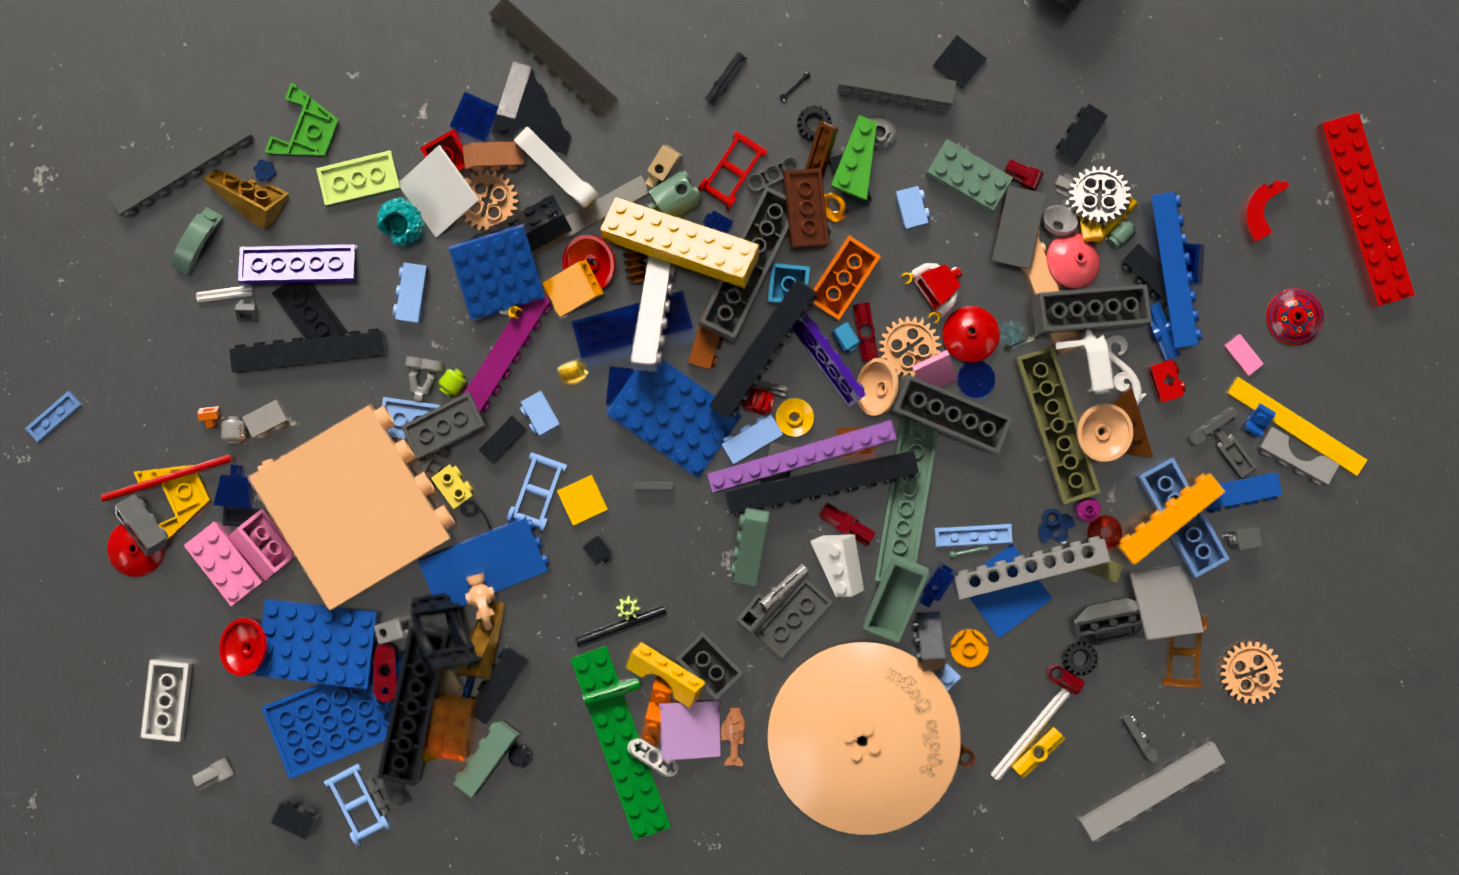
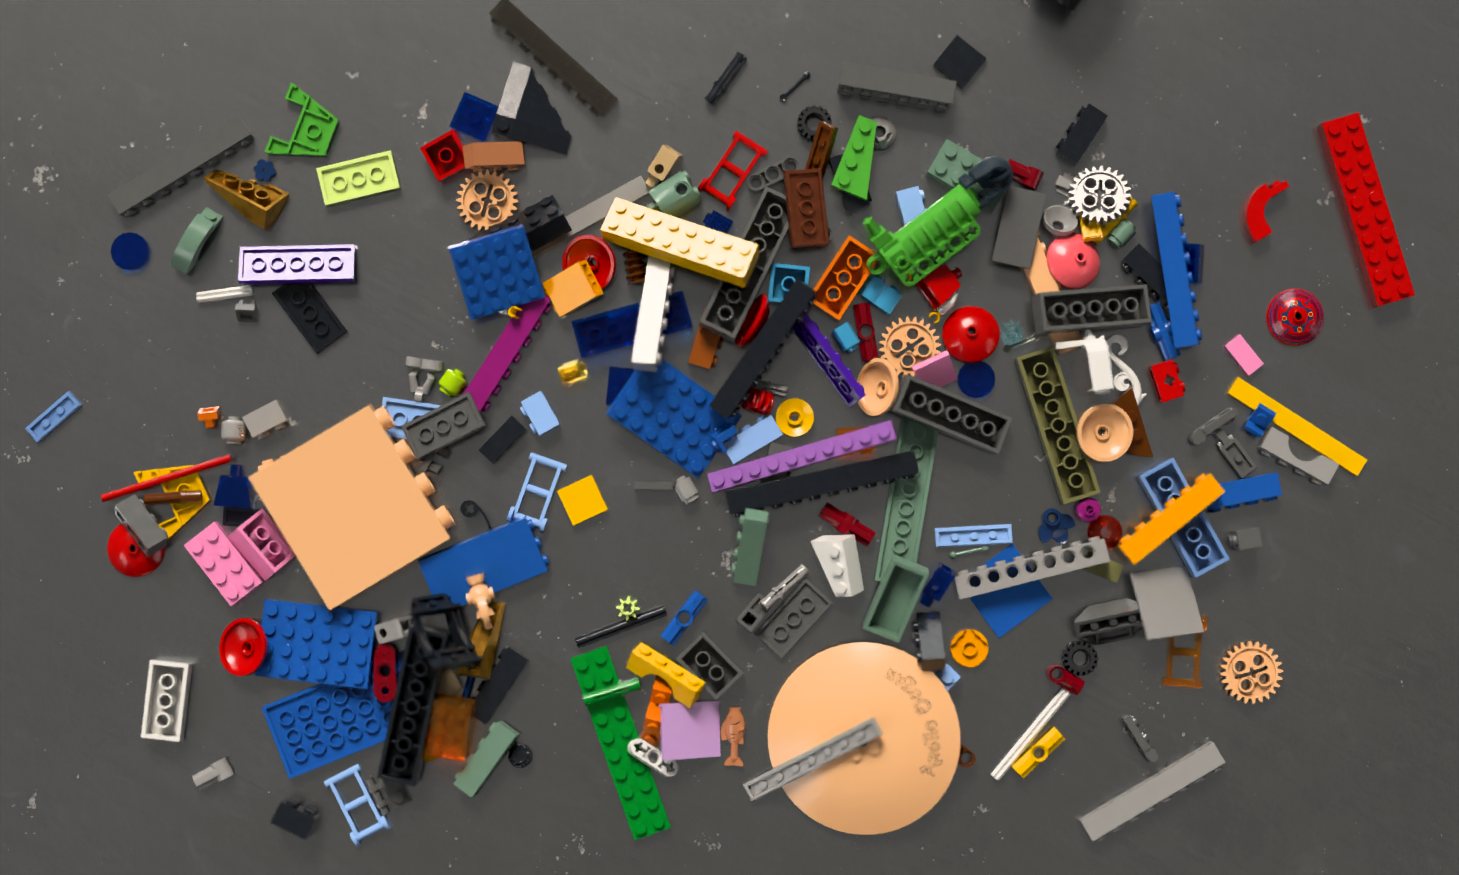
(130, 251): none -> clear blue tile
(173, 497): none -> reddish brown axle
(308, 352): black brick -> none
(400, 220): teal hair -> none
(410, 293): light blue brick -> none
(438, 191): white piece -> none
(453, 486): light yellow brick -> none
(555, 168): white beam -> none
(598, 551): black brick -> none
(676, 628): none -> blue piece
(686, 489): none -> light grey brick
(724, 434): none -> blue bracket
(754, 321): none -> red dish
(813, 759): none -> light grey tile
(837, 215): light orange piece -> none
(880, 294): none -> dark azure brick
(939, 224): none -> bright green piece

